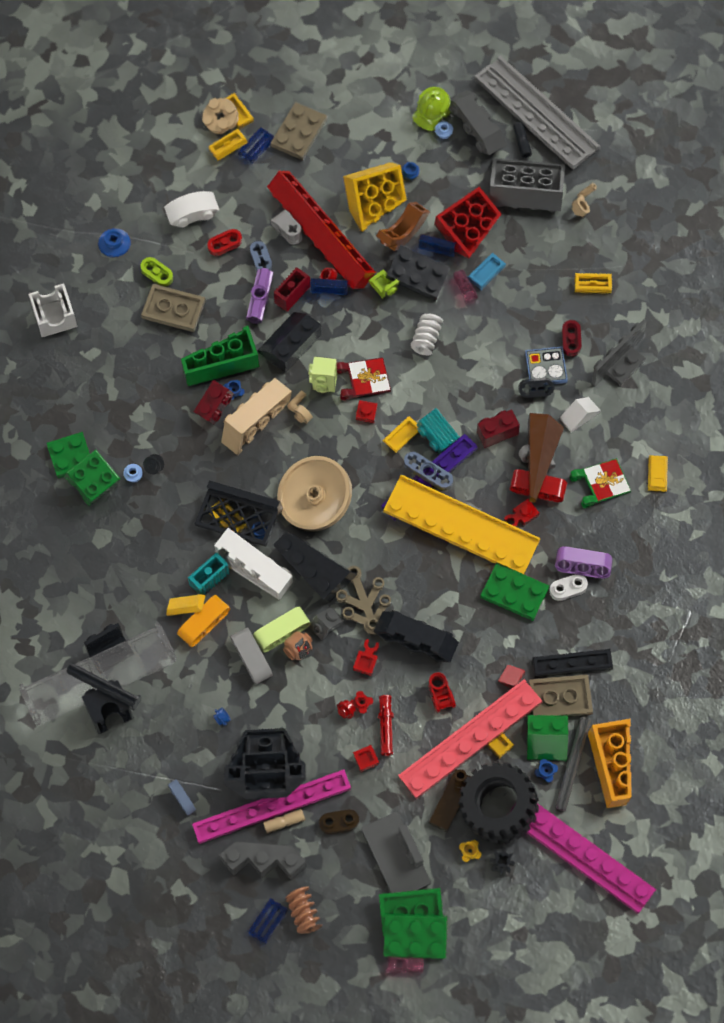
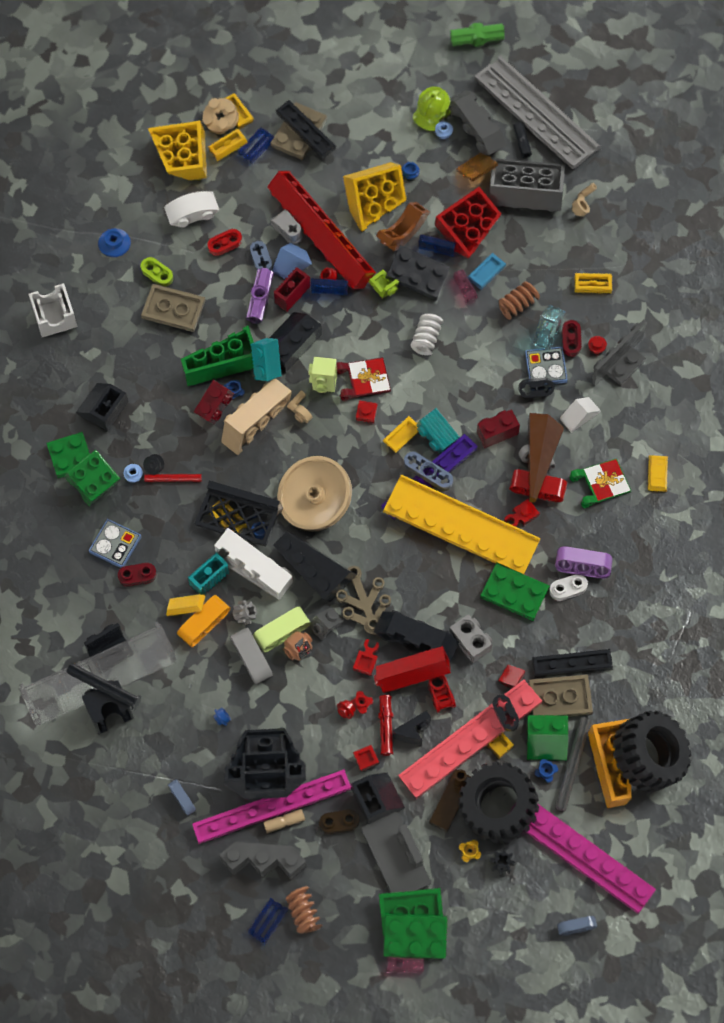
(103, 405): none -> black slope
(115, 543): none -> tile
(137, 576): none -> dark red plate
(173, 478): none -> red bar
(182, 149): none -> yellow wedge
(244, 612): none -> light grey gear
(266, 359): none -> teal brick
(289, 258): none -> medium blue slope
(305, 129): none -> black tile
(376, 796): none -> black slope
(408, 731): none -> black slope
(412, 669): none -> red brick
(467, 640): none -> light grey brick
(477, 34): none -> bright green piece
(477, 167): none -> clear orange piece
(509, 711): none -> black beam
(518, 298): none -> nougat piece
(550, 320): none -> clear light blue torso
(577, 925): none -> sand blue beam
(597, 344): none -> red plate
(635, 760): none -> black tyre

